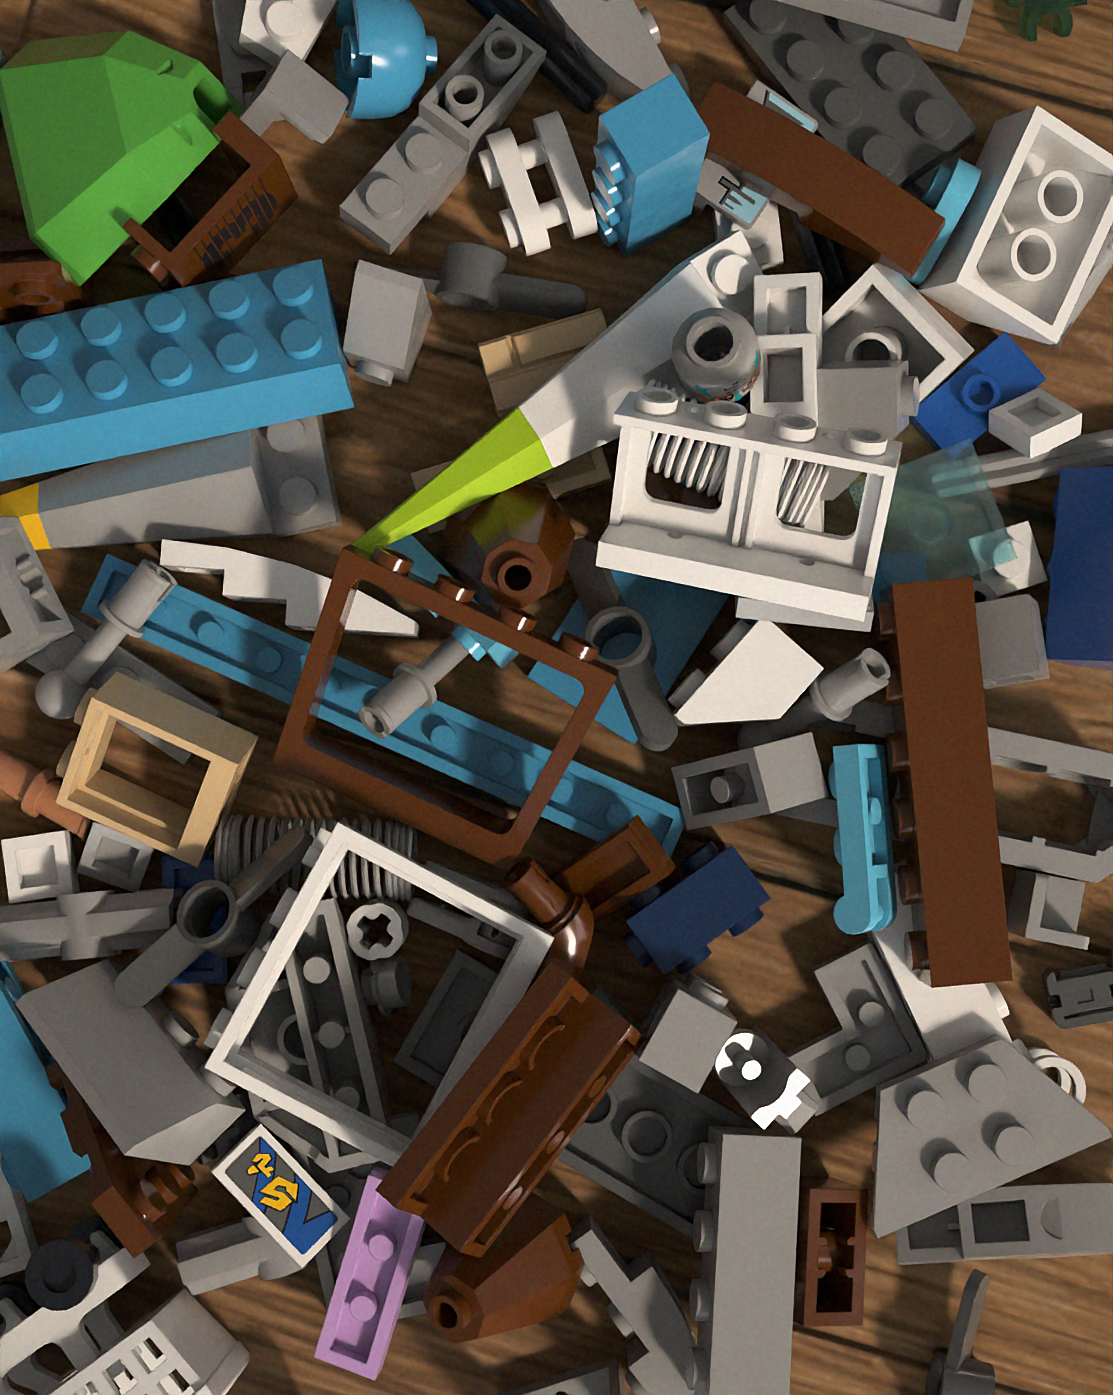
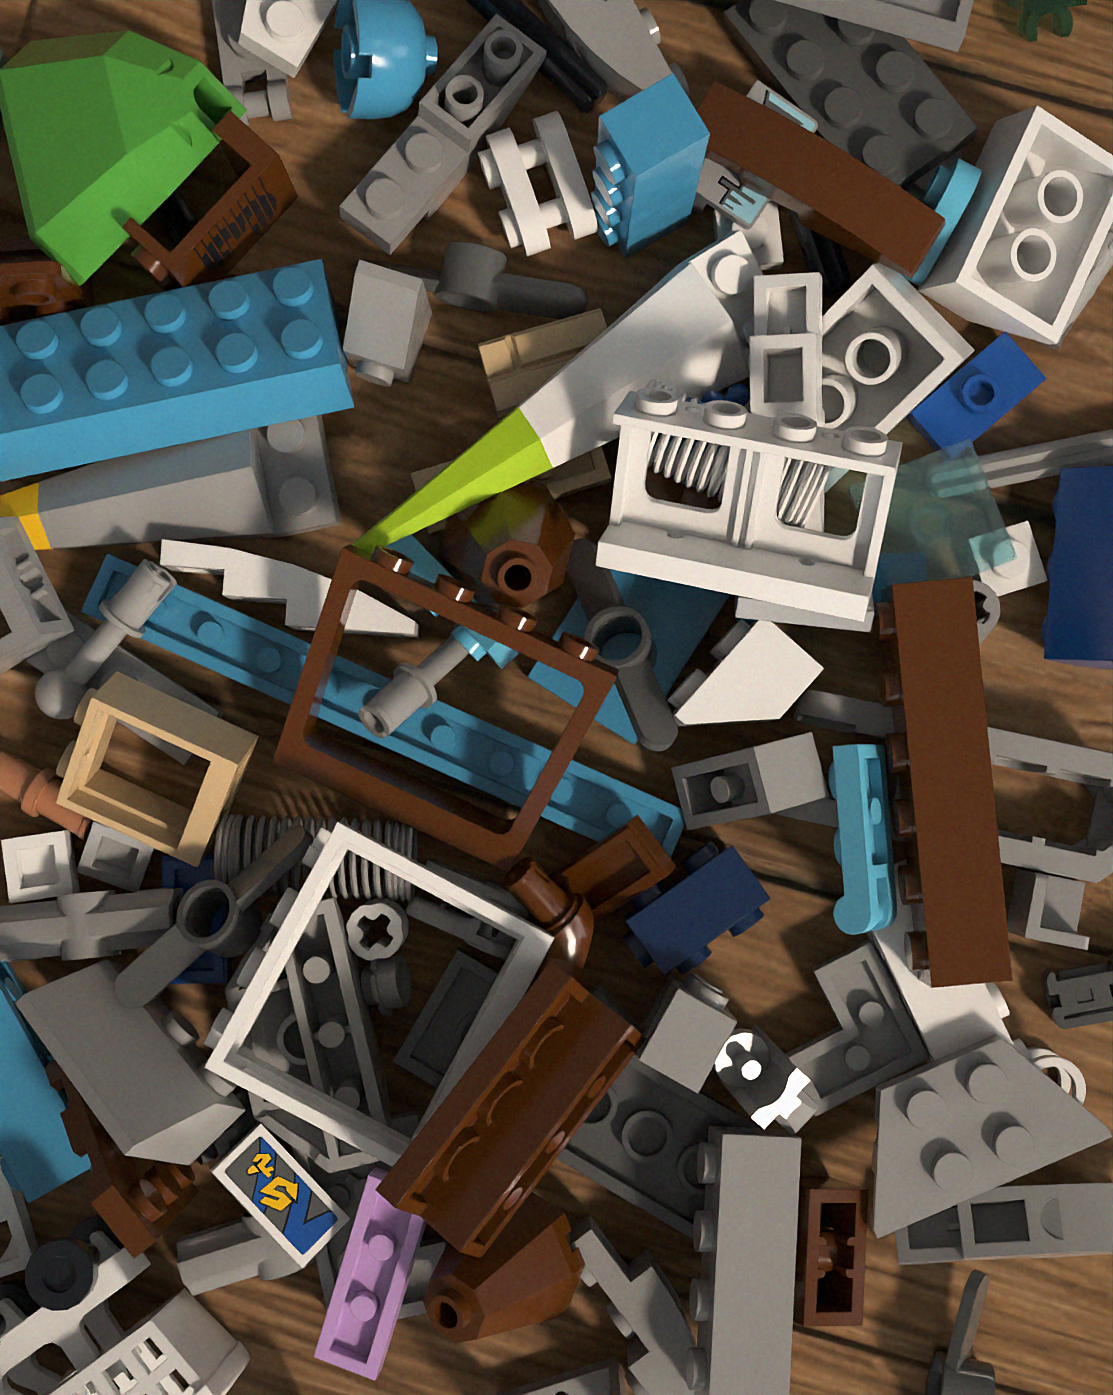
(297, 96): light grey panel -> none
(716, 355): light grey head -> none
(830, 696): light grey pin -> none
(864, 395): light grey slope -> none
(1011, 641): light grey panel -> none
(1035, 423): white plate -> none

